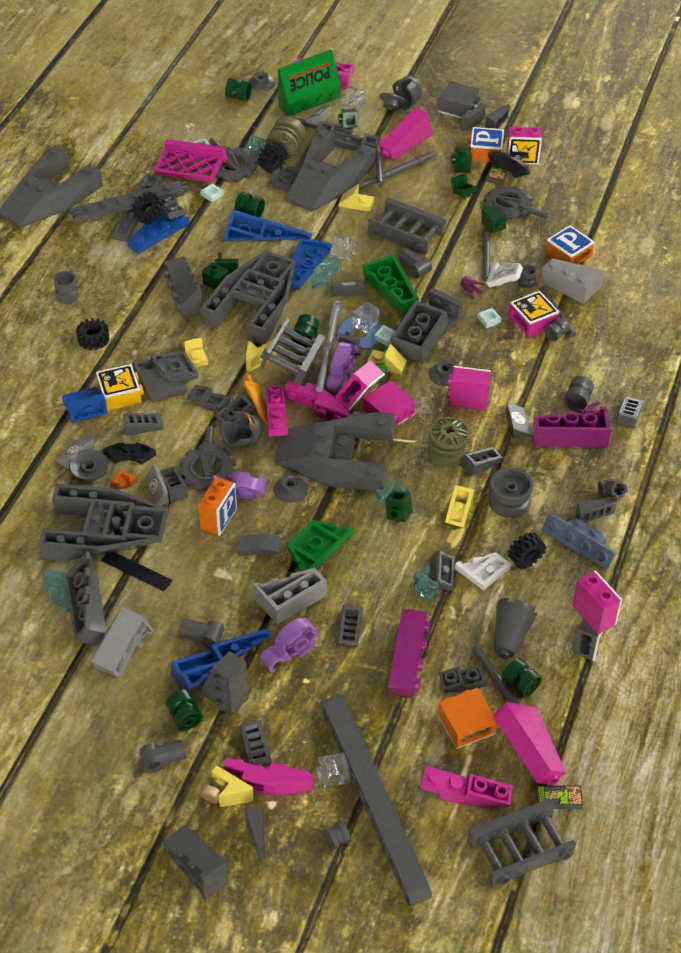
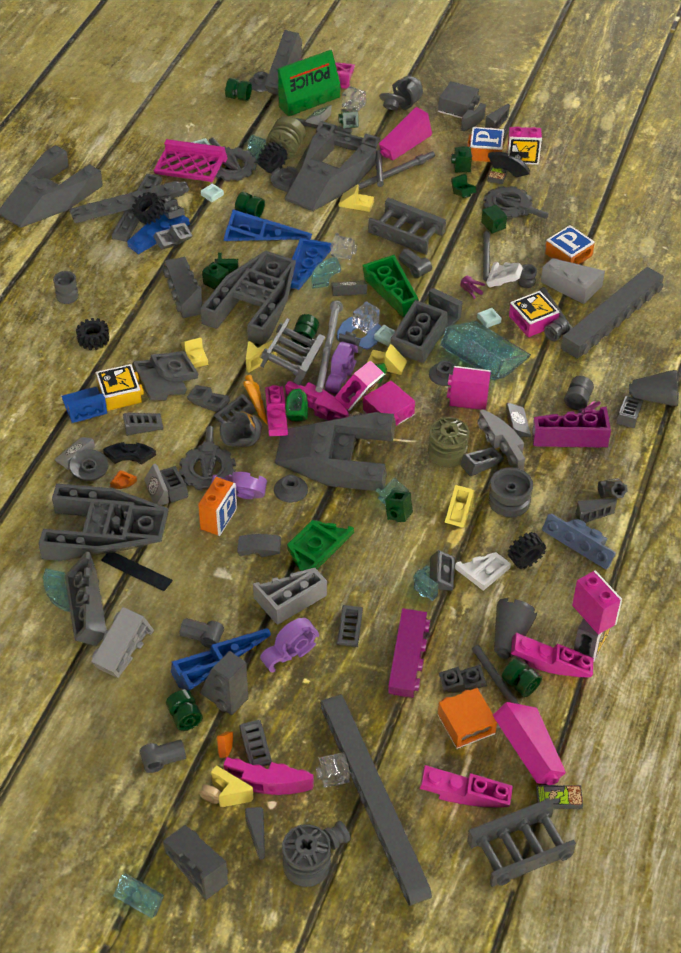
(138, 895): none -> clear light blue plate
(173, 236): none -> dark grey slope
(225, 744): none -> orange tile
(287, 53): none -> dark grey wedge
(297, 406): none -> green rock
(306, 855): none -> dark grey wheel
(483, 349): none -> clear light blue slope
(502, 436): none -> light grey slope
(550, 659): none -> dark pink slope
(612, 312): none -> dark grey brick
(657, 388): none -> dark grey cone

